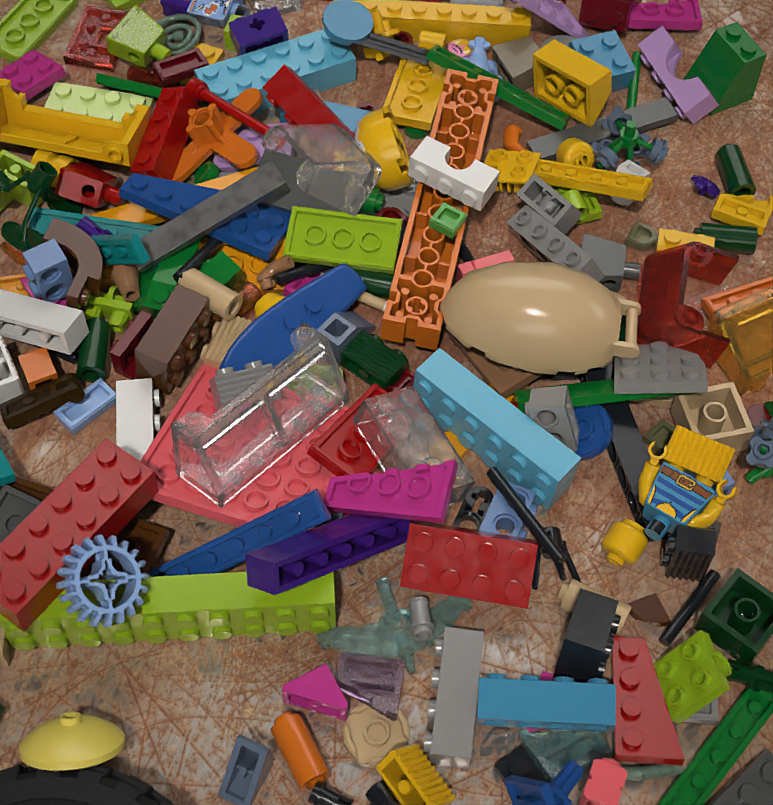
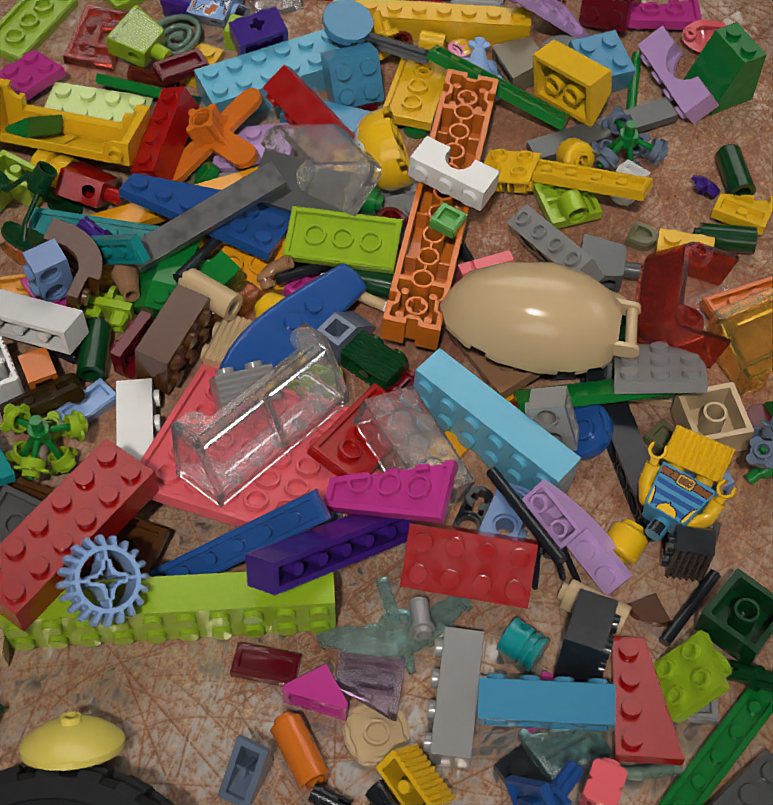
(36, 126): none -> green slope
(42, 431): none -> lime plant
(200, 92): red piece -> none
(265, 664): none -> dark red tile
(353, 75): none -> dark azure brick
(511, 138): orange arm -> none
(523, 644): none -> teal piece
(549, 204): light grey brick -> none
(576, 529): none -> lavender slope
(699, 32): none -> coral arm

